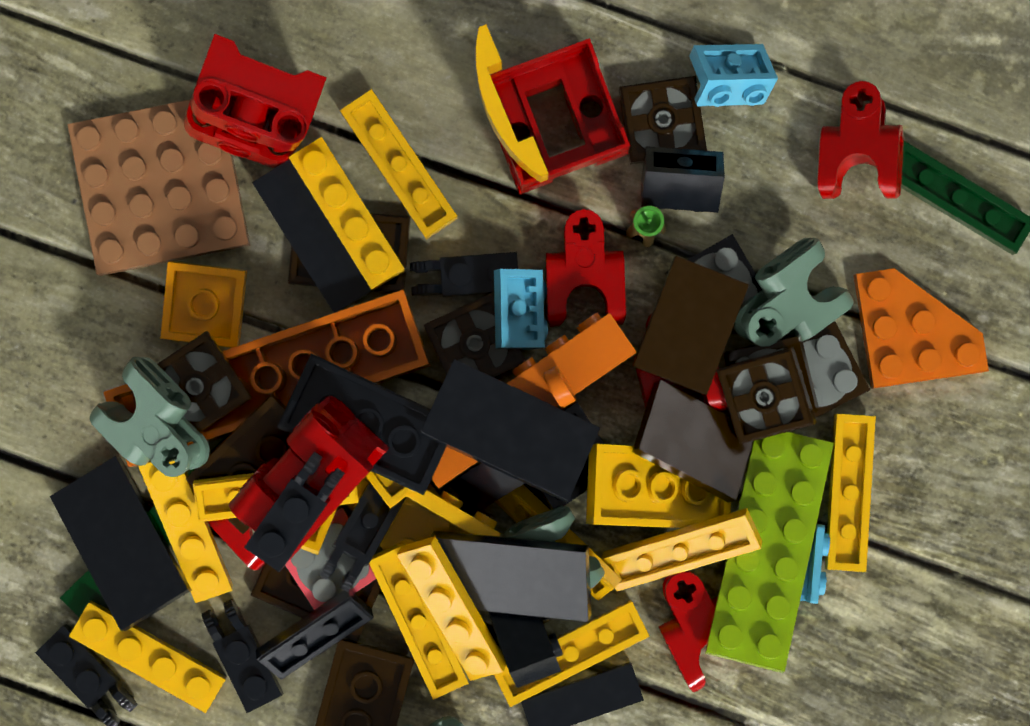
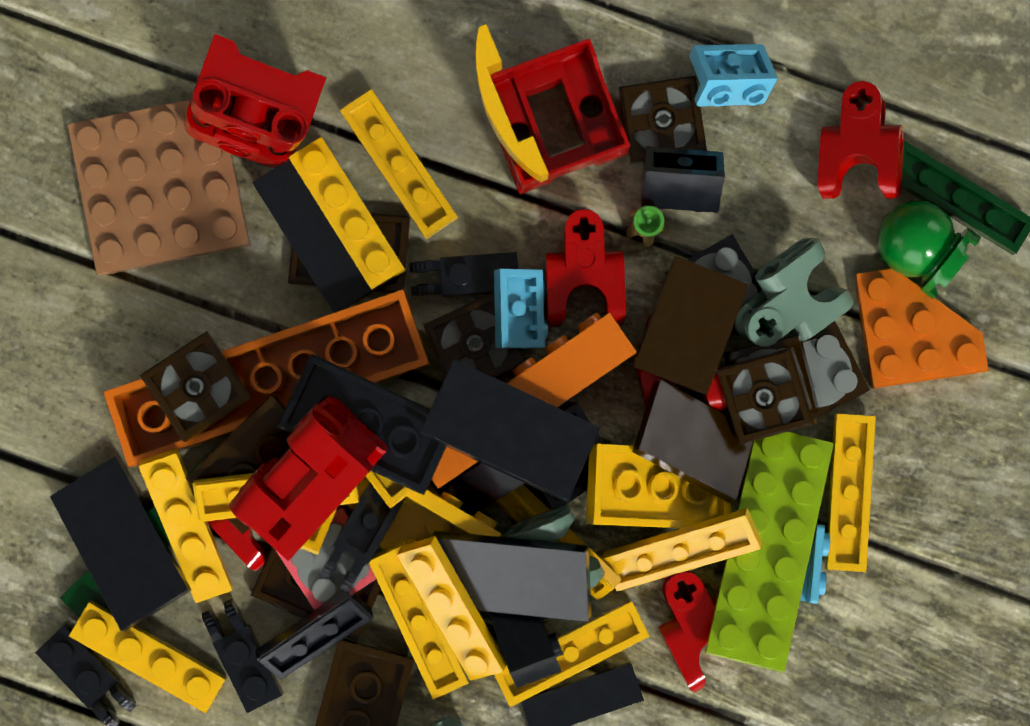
(158, 425): sand green piece -> none
(203, 300): light orange plate -> none
(292, 516): black hinge -> none
(559, 387): orange tile -> none
(922, 242): none -> green tile

